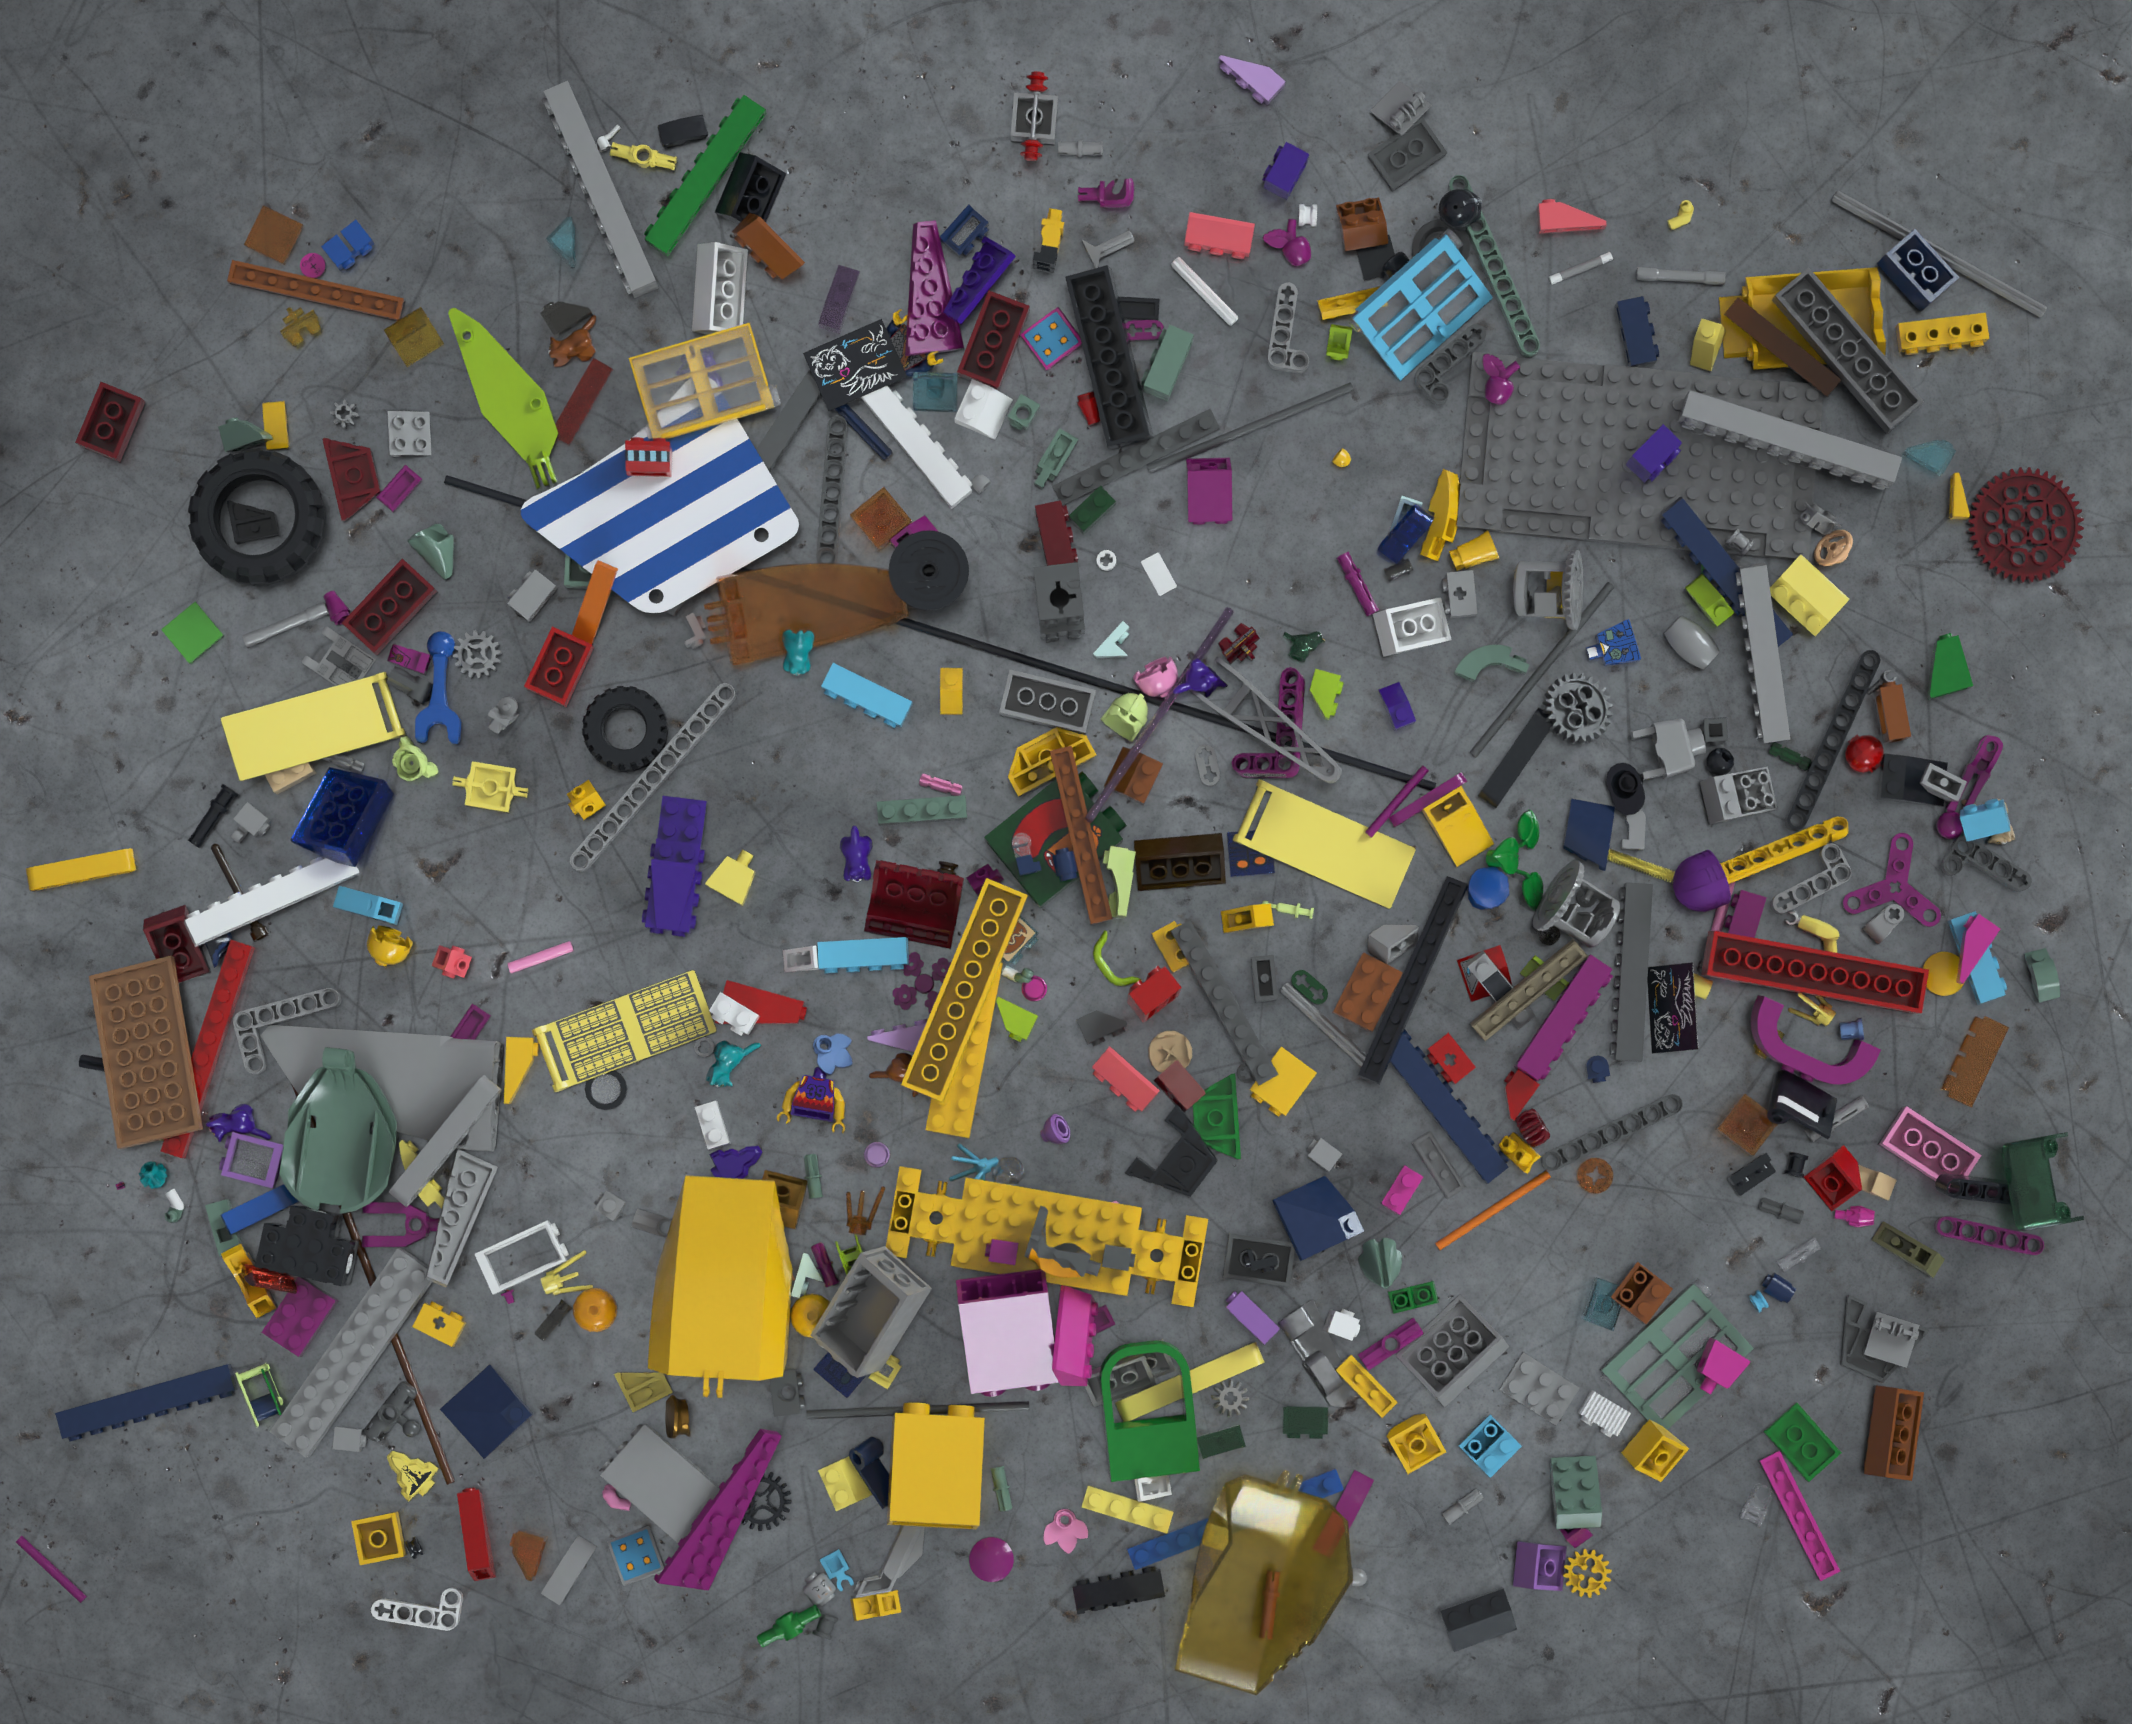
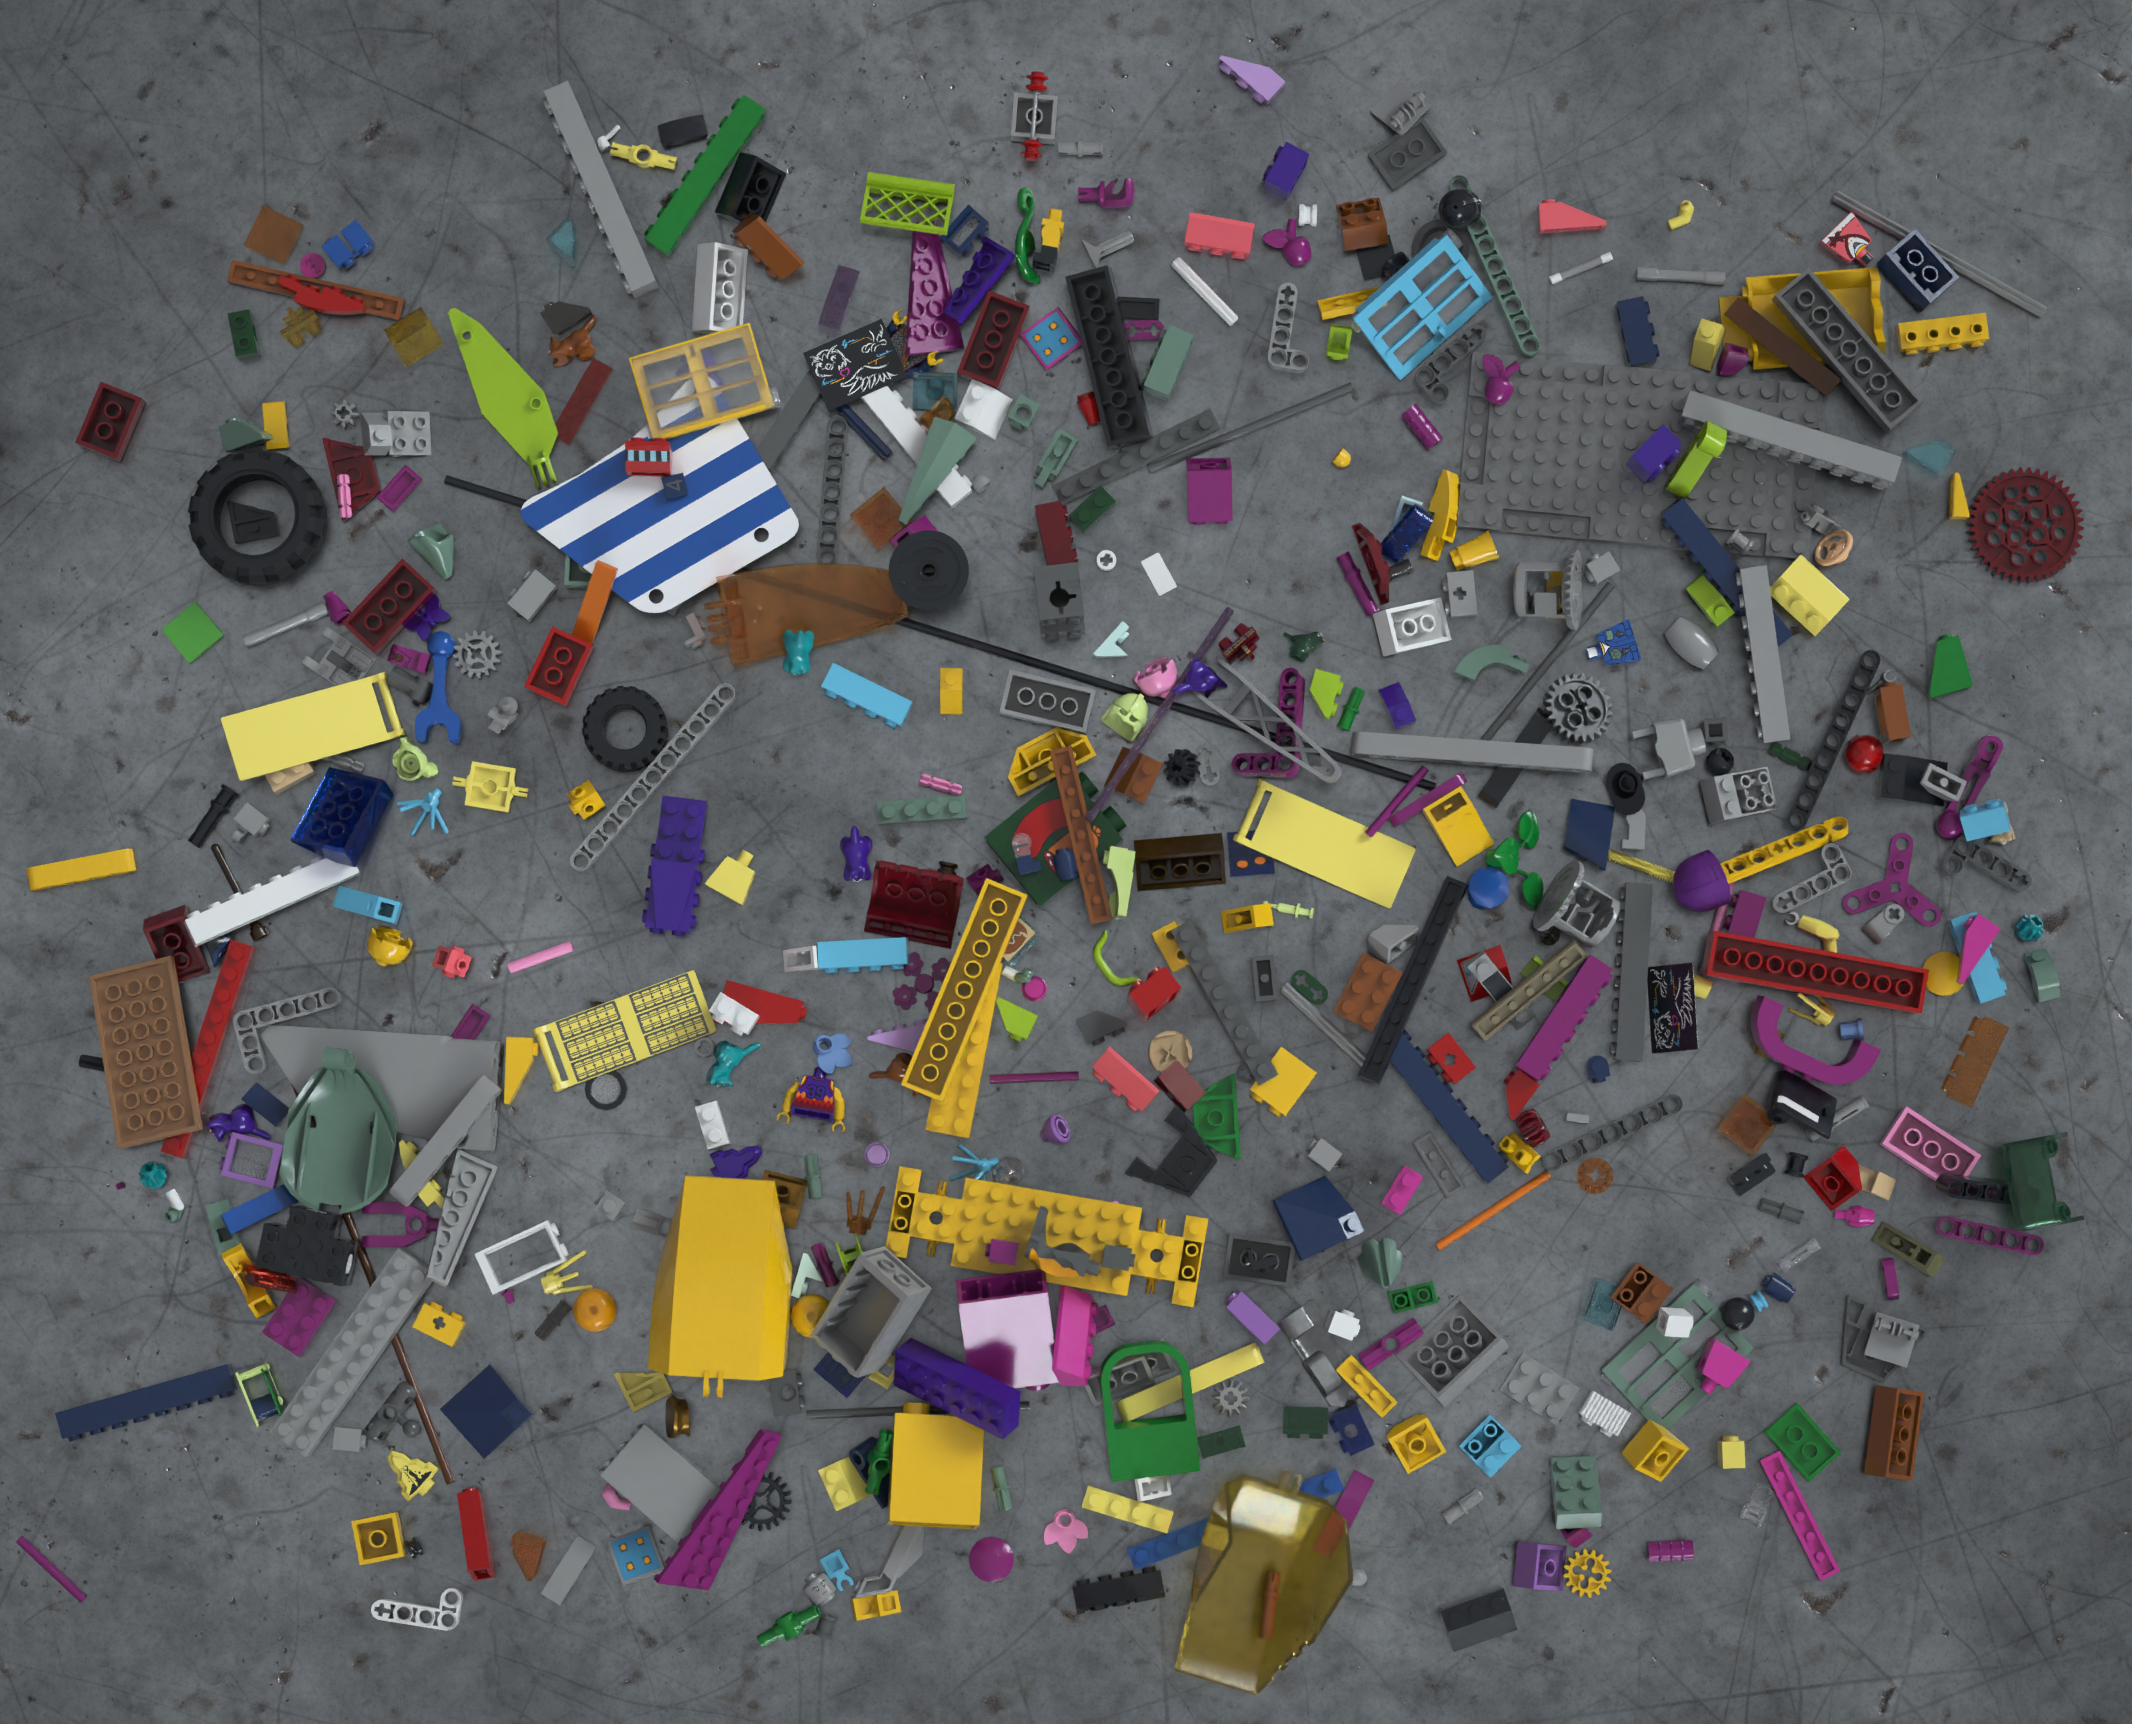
(244, 334): none -> dark green brick
(266, 1104): none -> dark blue slope
(329, 301): none -> red slope
(344, 496): none -> bright pink axle
(375, 434): none -> light grey slope
(428, 618): none -> dark purple piece
(429, 804): none -> medium azure plant
(674, 486): none -> dark blue tile
(879, 1452): none -> green pin
(909, 190): none -> lime fence
(941, 451): none -> sand green wedge
(942, 409): none -> clear orange tile
(957, 1388): none -> dark purple brick
(1024, 238): none -> green plant
(1034, 1077): none -> magenta bar
(1181, 767): none -> black gear
(1351, 708): none -> green axle
(1361, 1440): none -> clear blue brick
(1376, 567): none -> dark red wing
(1422, 426): none -> magenta axle
(1472, 752): none -> light grey beam
(1577, 1118): none -> light grey tile
(1600, 568): none -> light grey brick
(1670, 1550): none -> magenta axle
(1674, 1322): none -> white brick
(1706, 445): none -> lime beam
(1731, 1452): none -> light yellow brick
(1732, 359): none -> magenta brick
(1737, 1313): none -> black hair
(1848, 241): none -> torso
(1889, 1279): none -> magenta beam
(2030, 928): none -> teal gear

